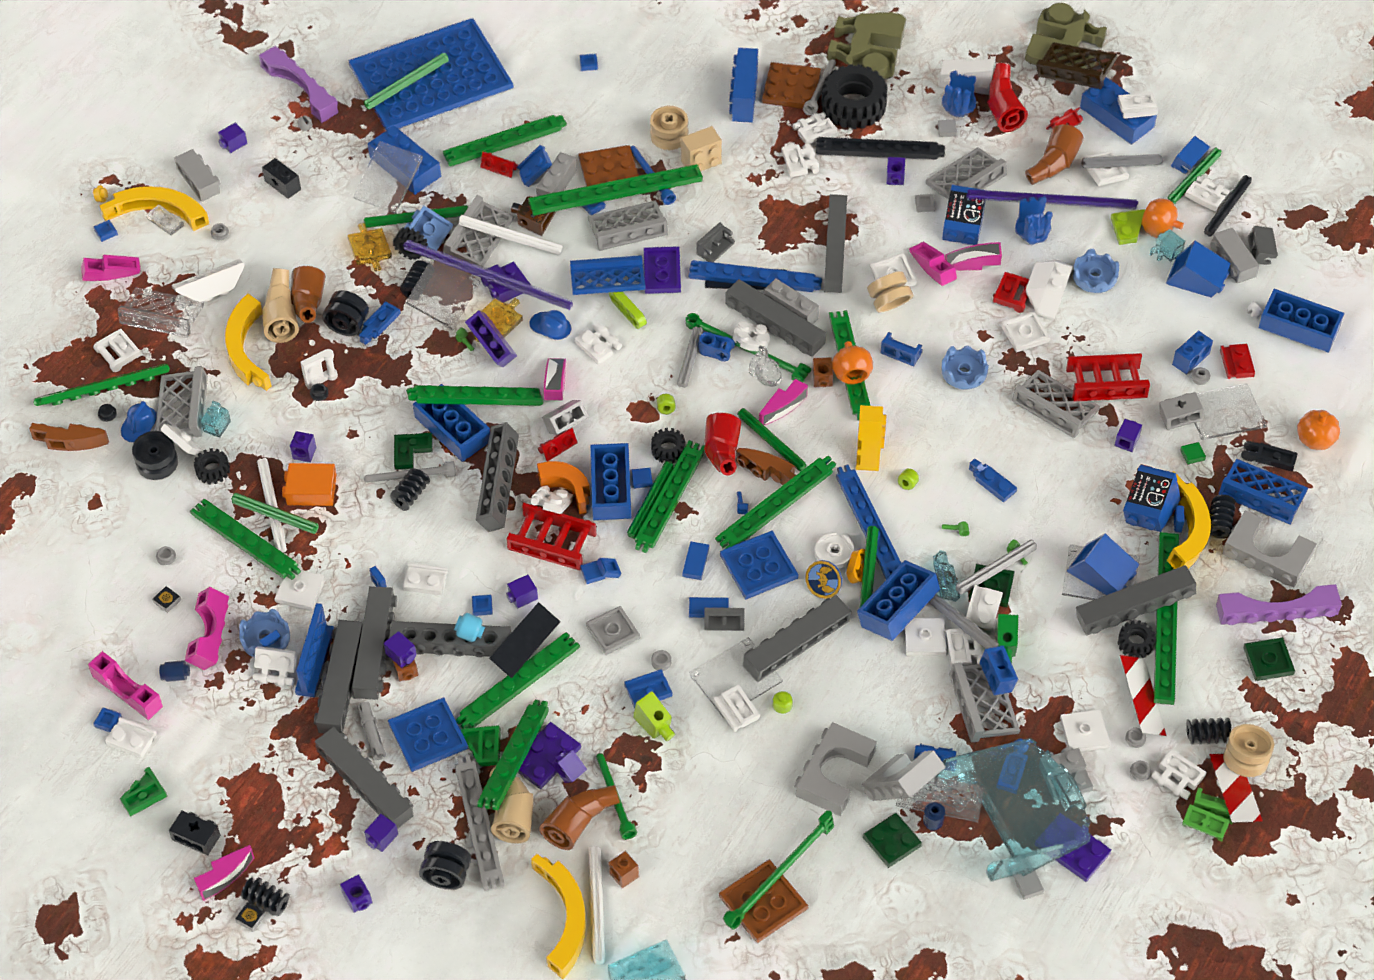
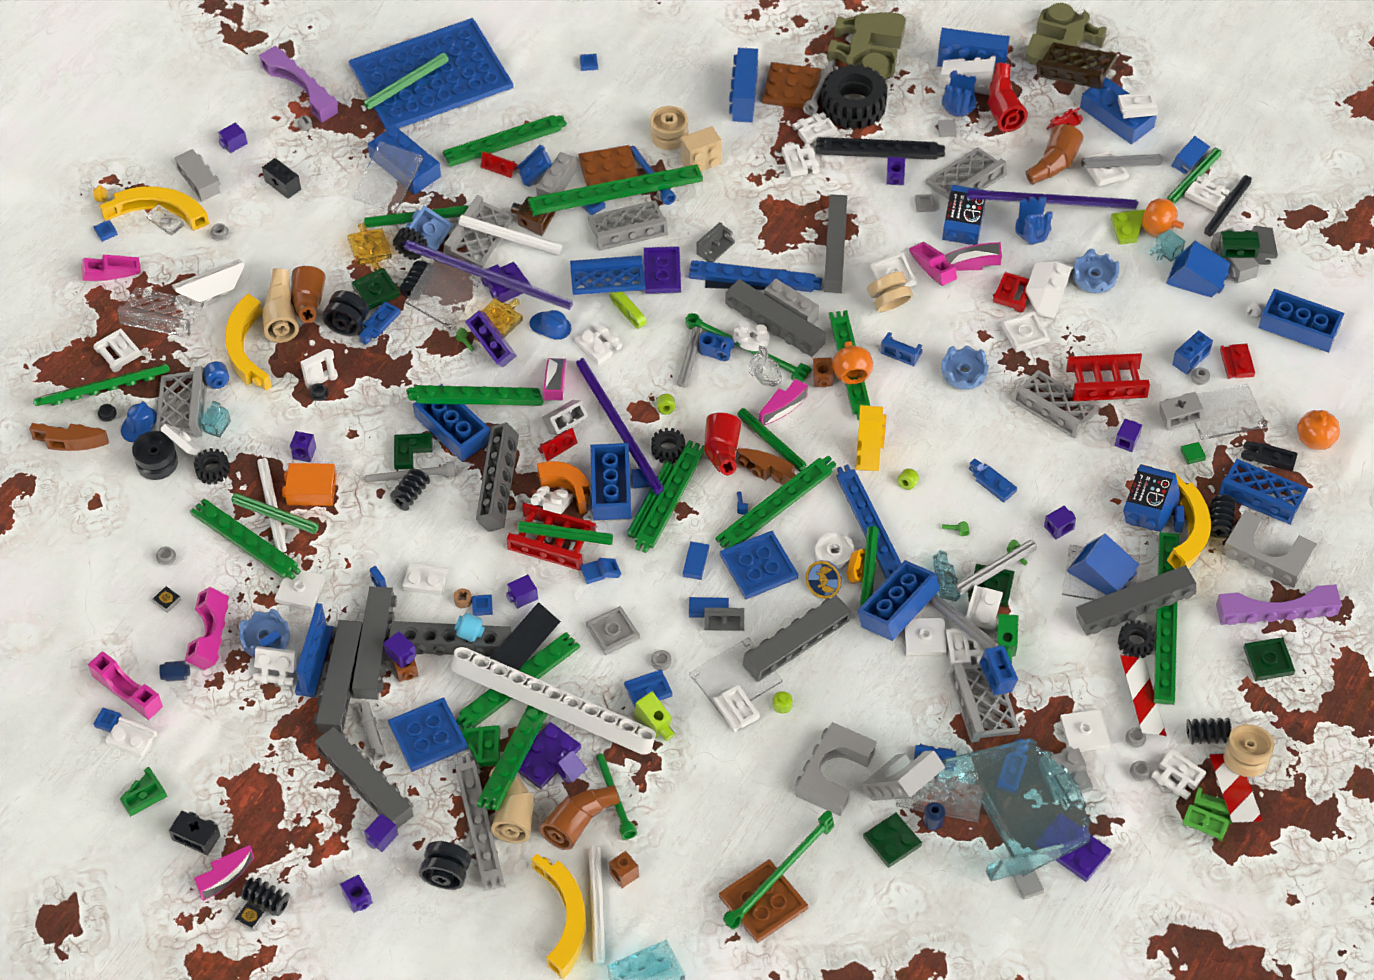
(216, 375): none -> blue head
(376, 288): none -> dark green plate
(462, 603): none -> medium nougat bush
(553, 700): none -> white beam
(565, 532): none -> green axle
(619, 426): none -> dark purple axle
(971, 45): none -> blue brick
(1060, 522): none -> dark purple brick
(1239, 244): none -> dark green brick

